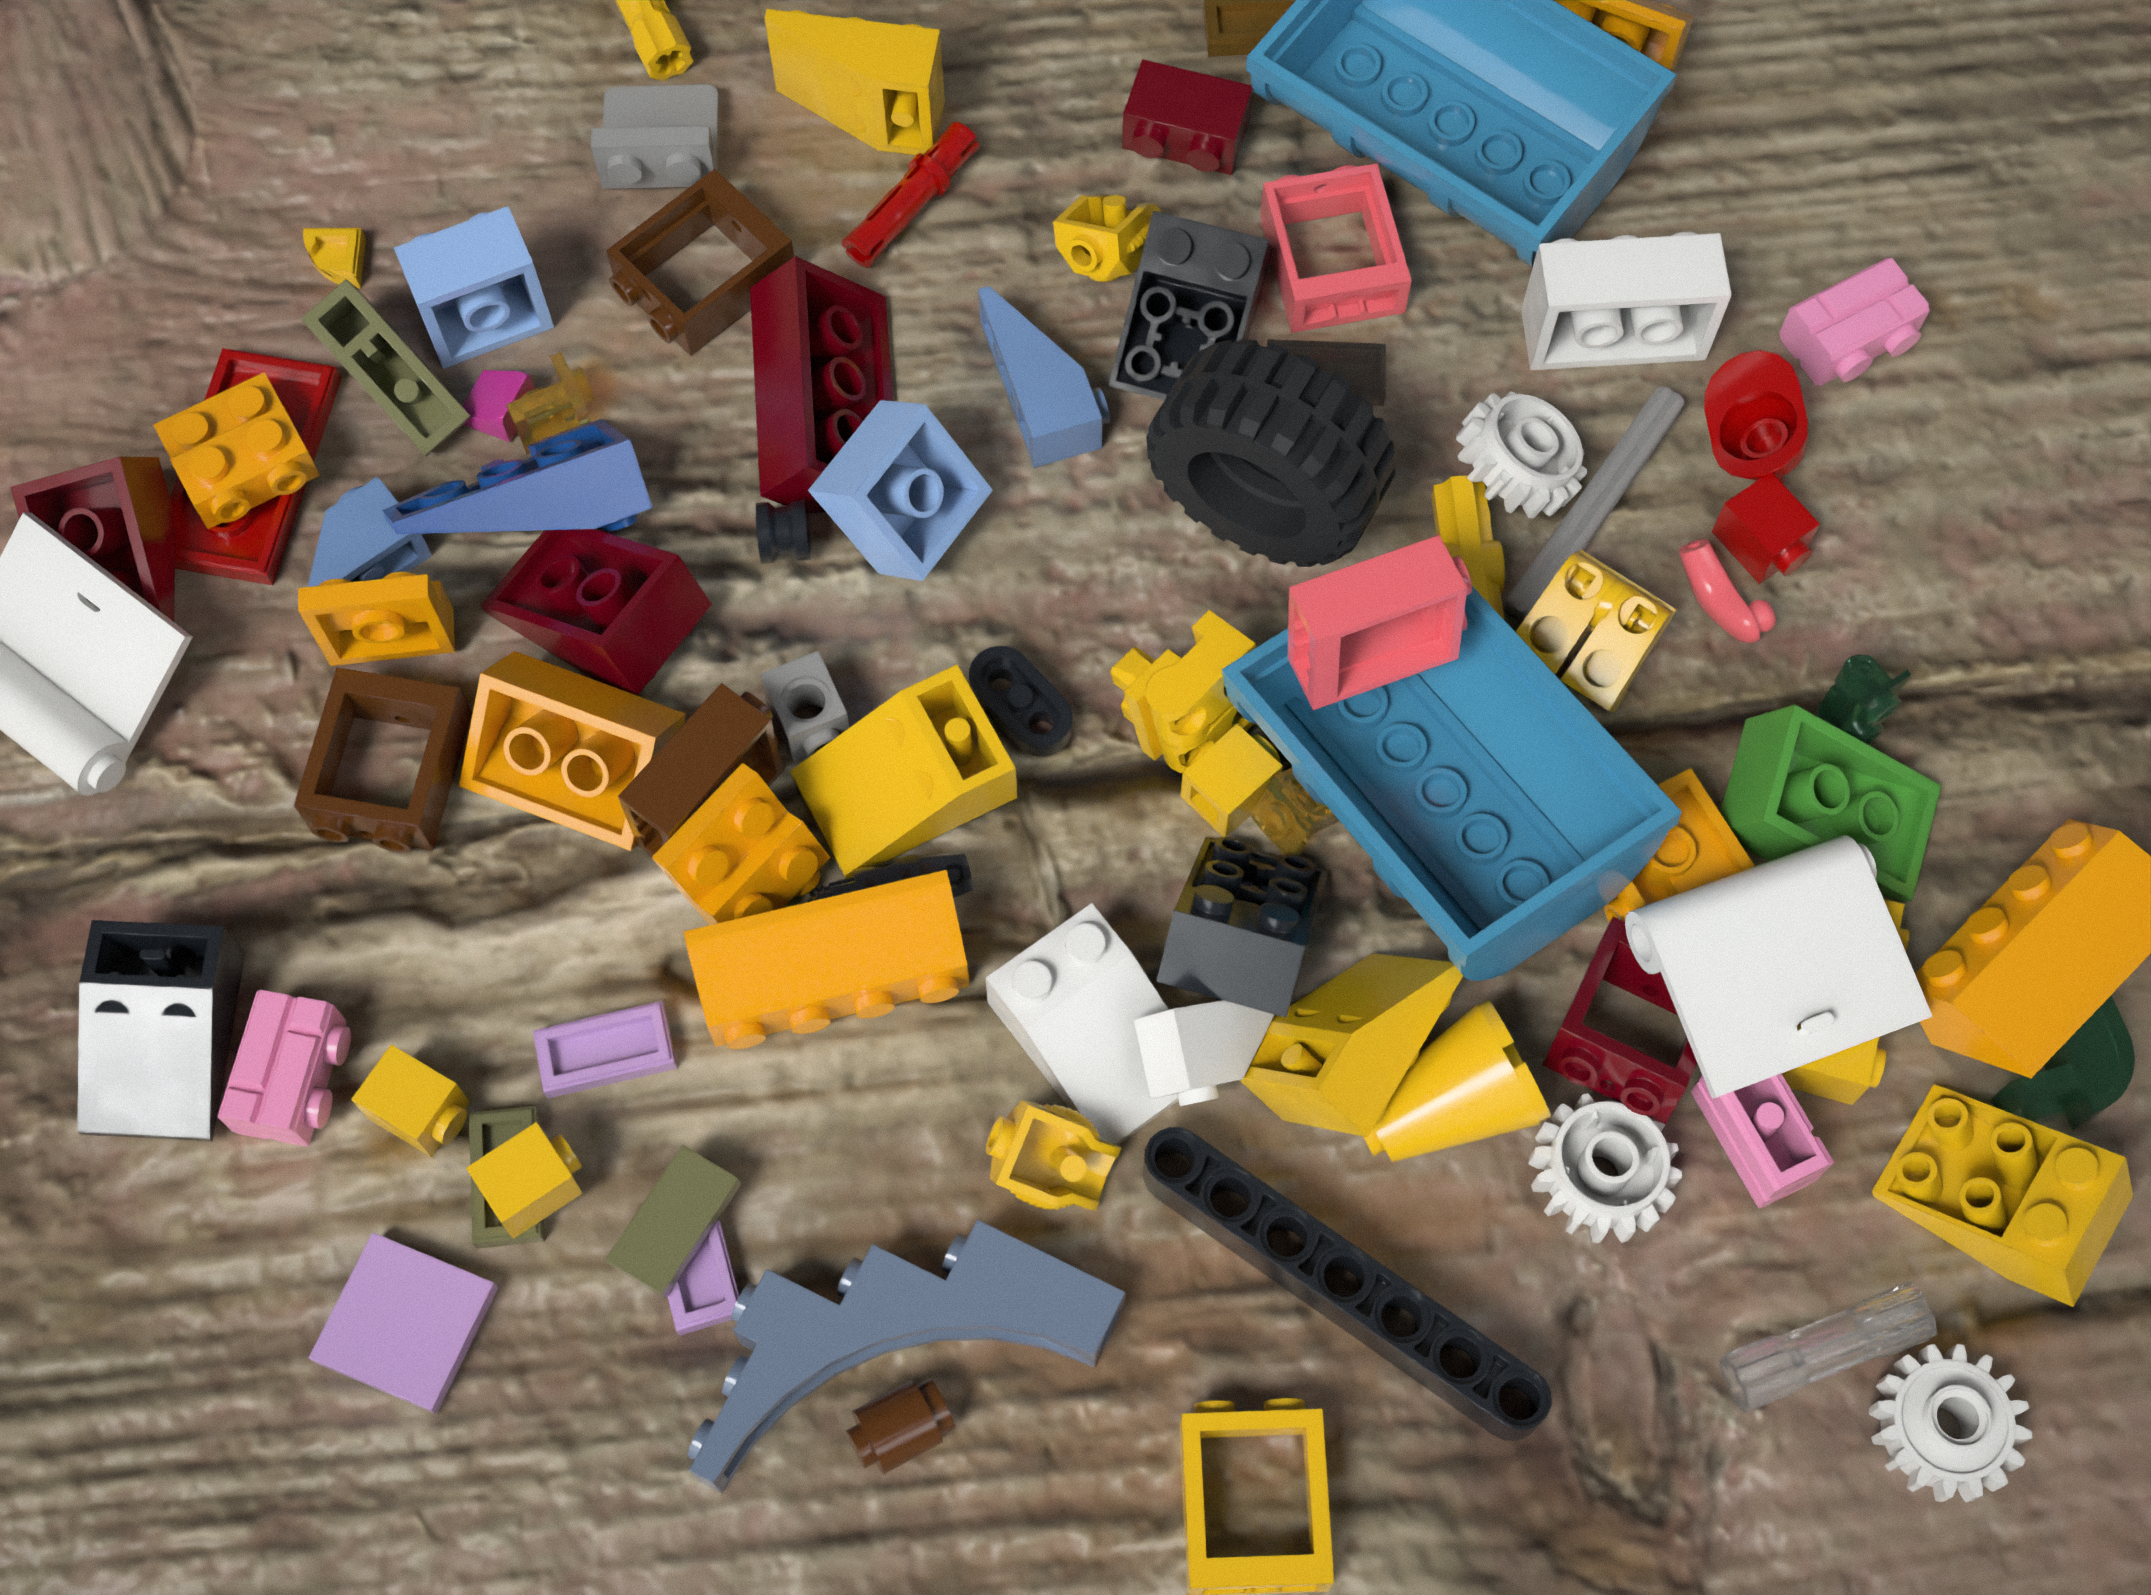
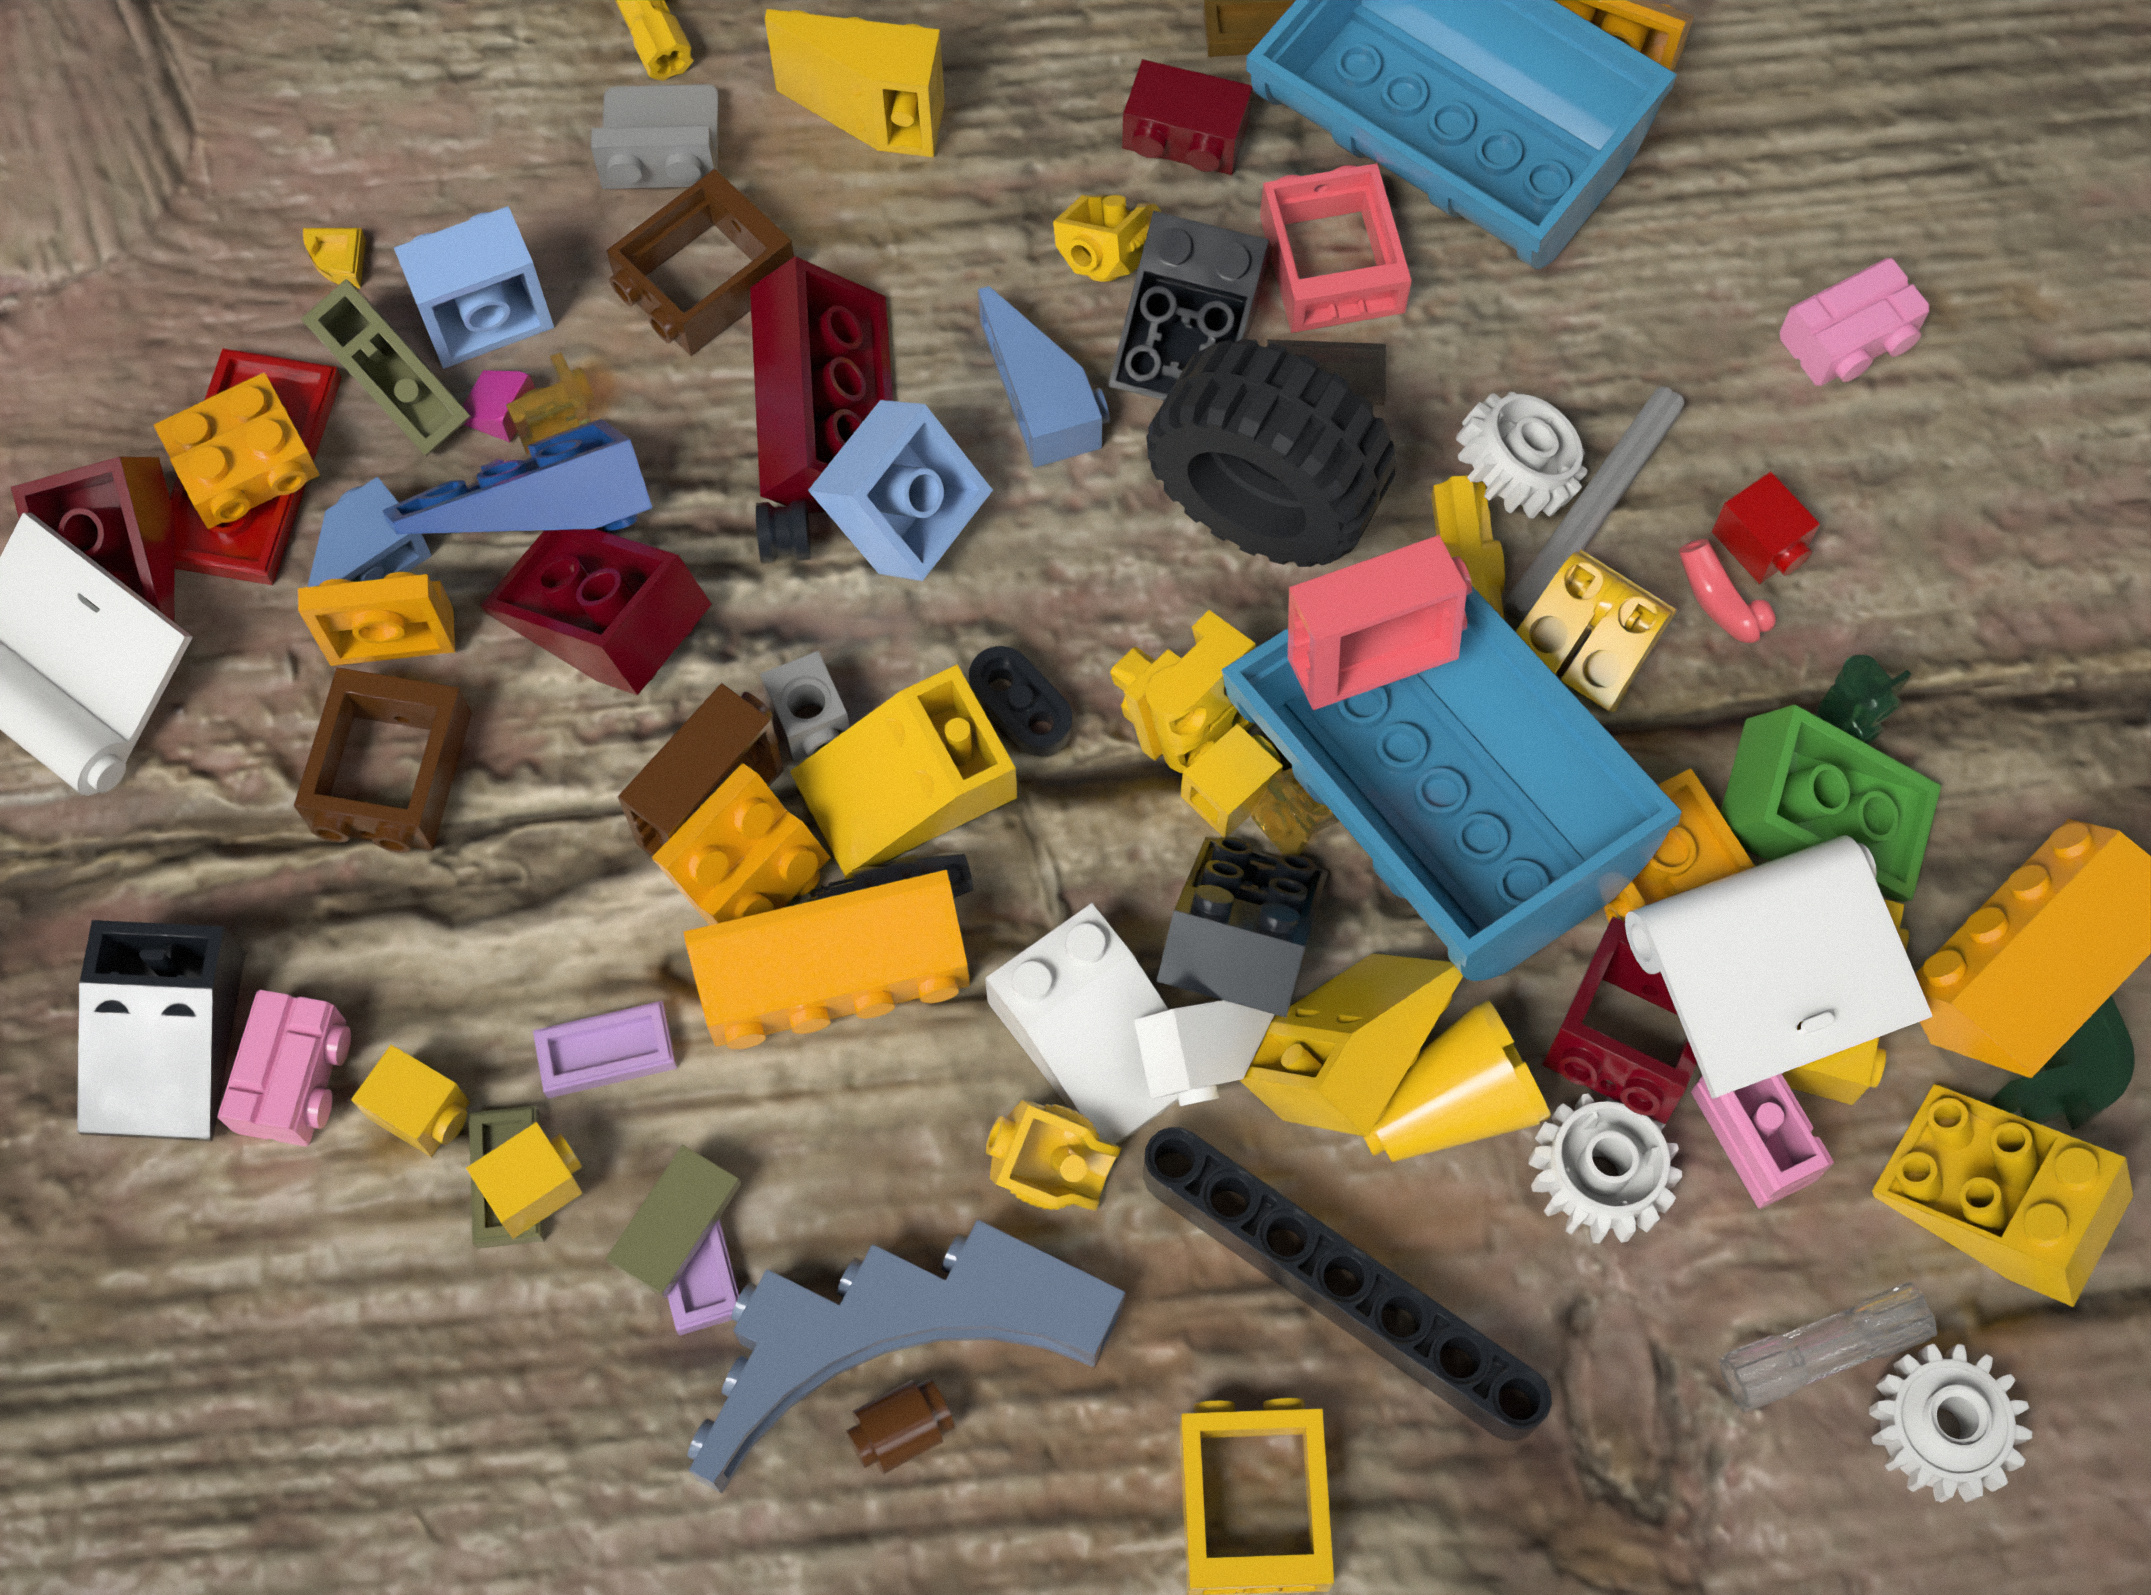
(404, 1323): lavender tile -> none
(561, 744): light orange slope -> none
(927, 176): red pin -> none
(1625, 300): white brick -> none
(1756, 416): red piece -> none

